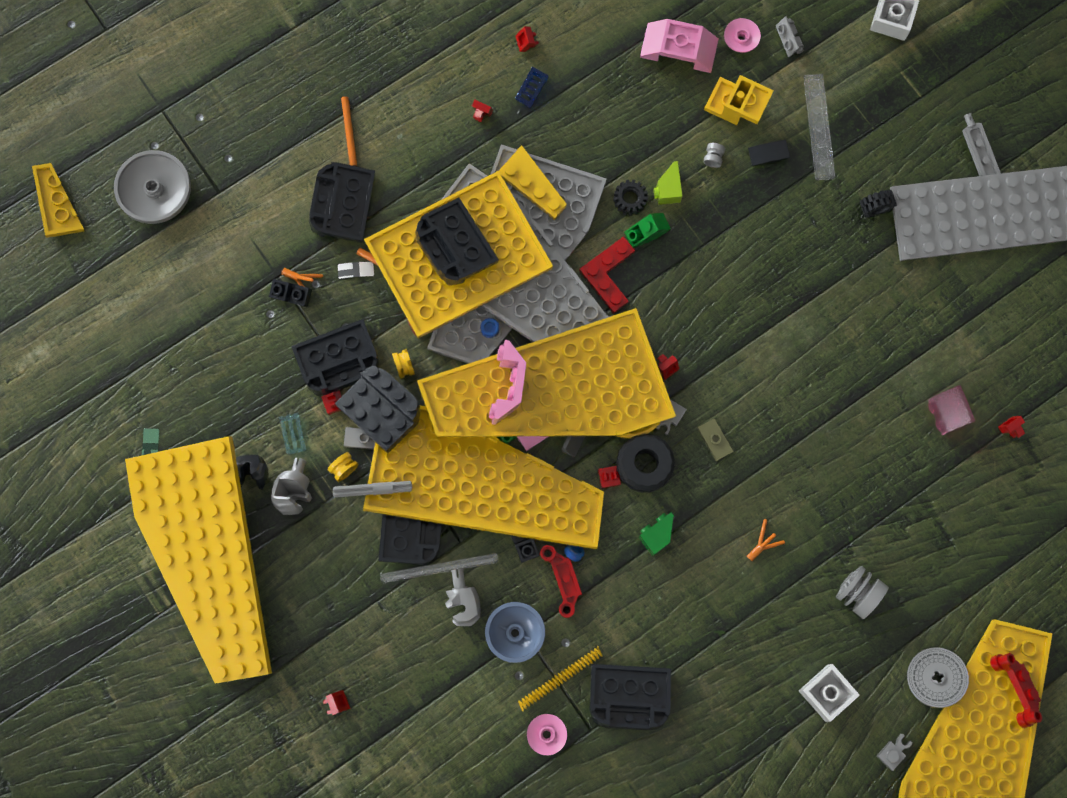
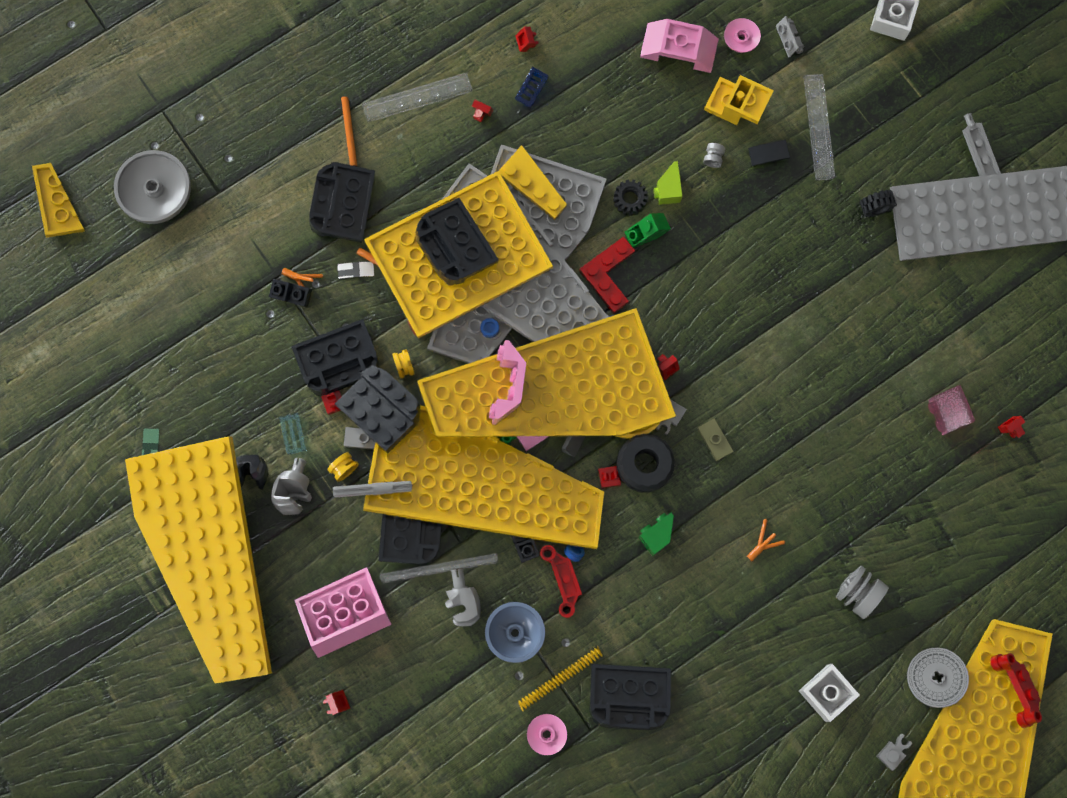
(342, 612): none -> bright pink slope
(417, 97): none -> clear tile

